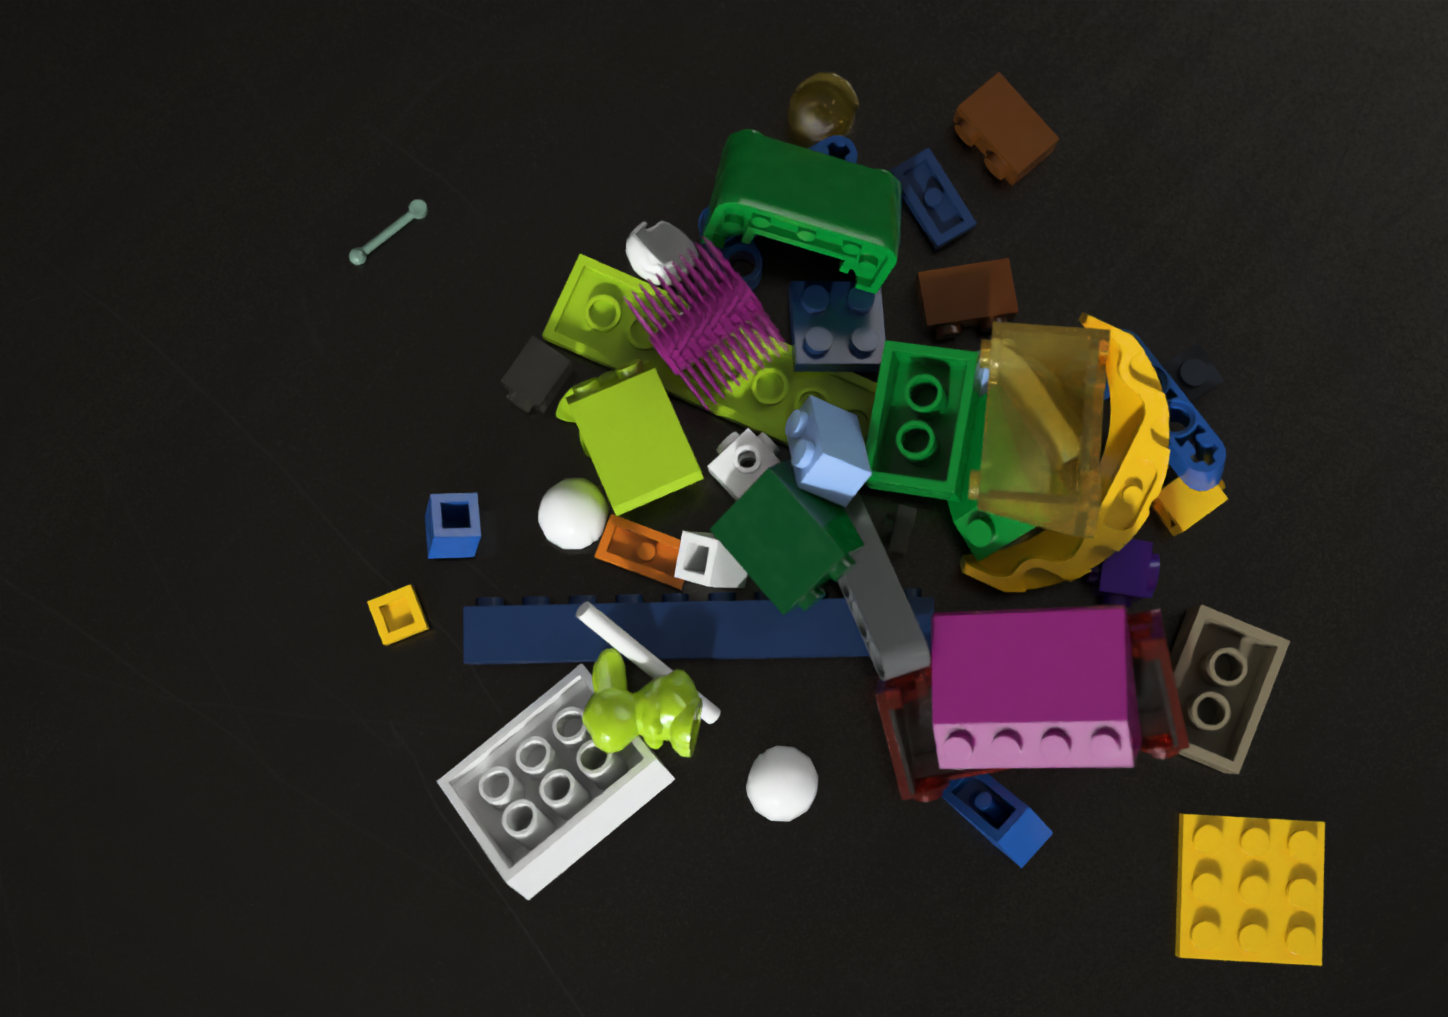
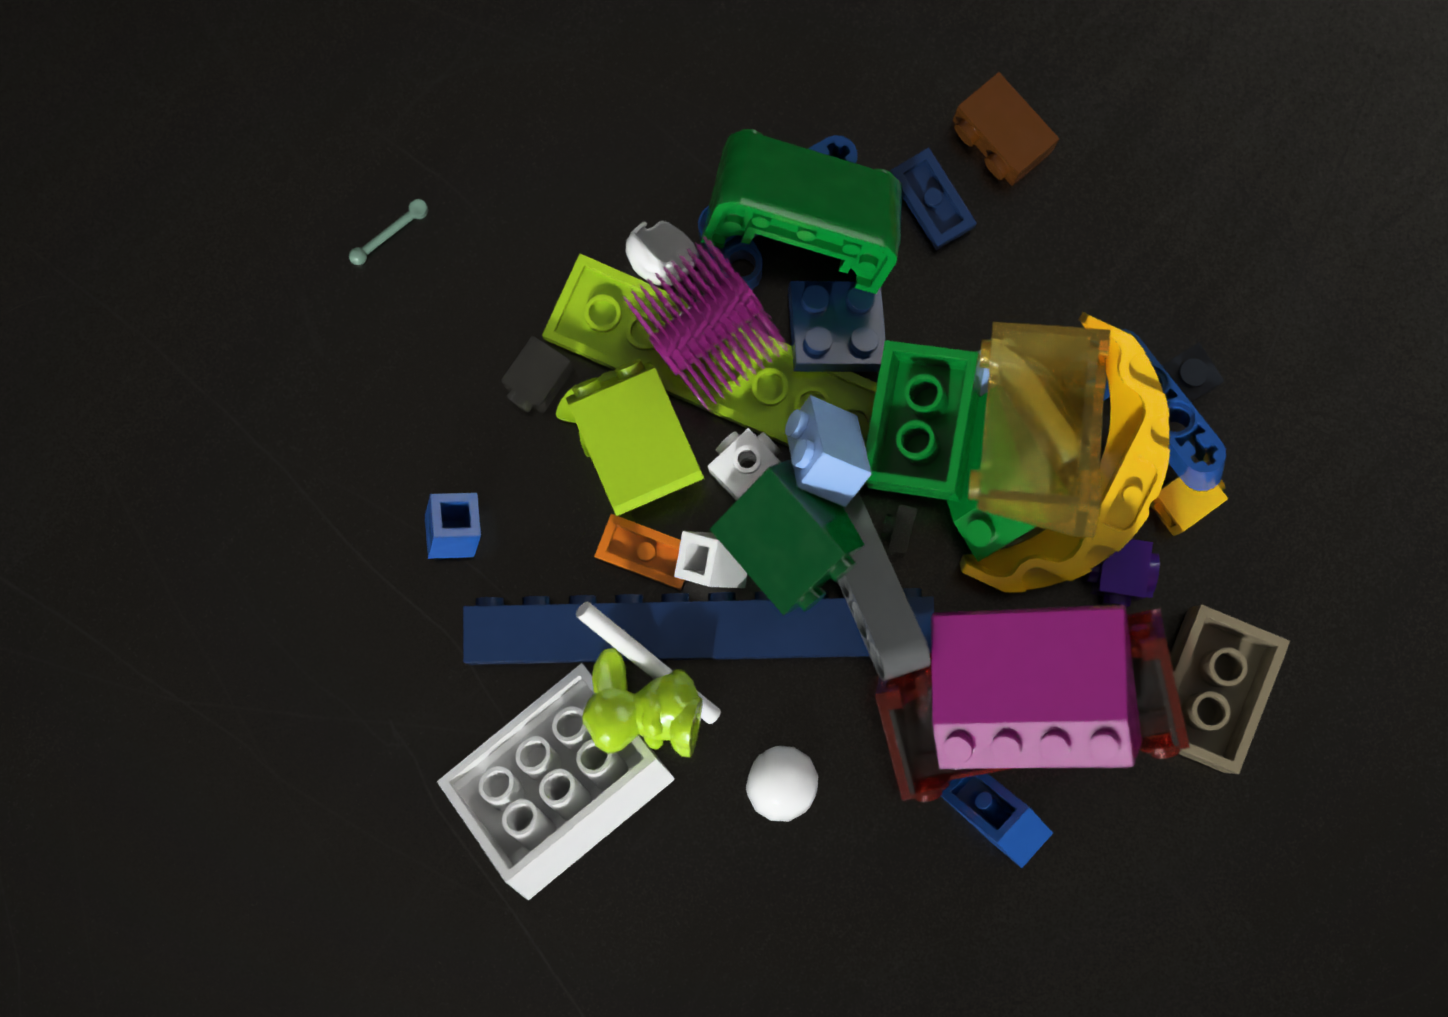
(398, 615): yellow plate -> none
(573, 513): white hair -> none
(822, 107): clear yellow hair -> none
(965, 297): reddish brown piece -> none
(1250, 889): yellow plate -> none

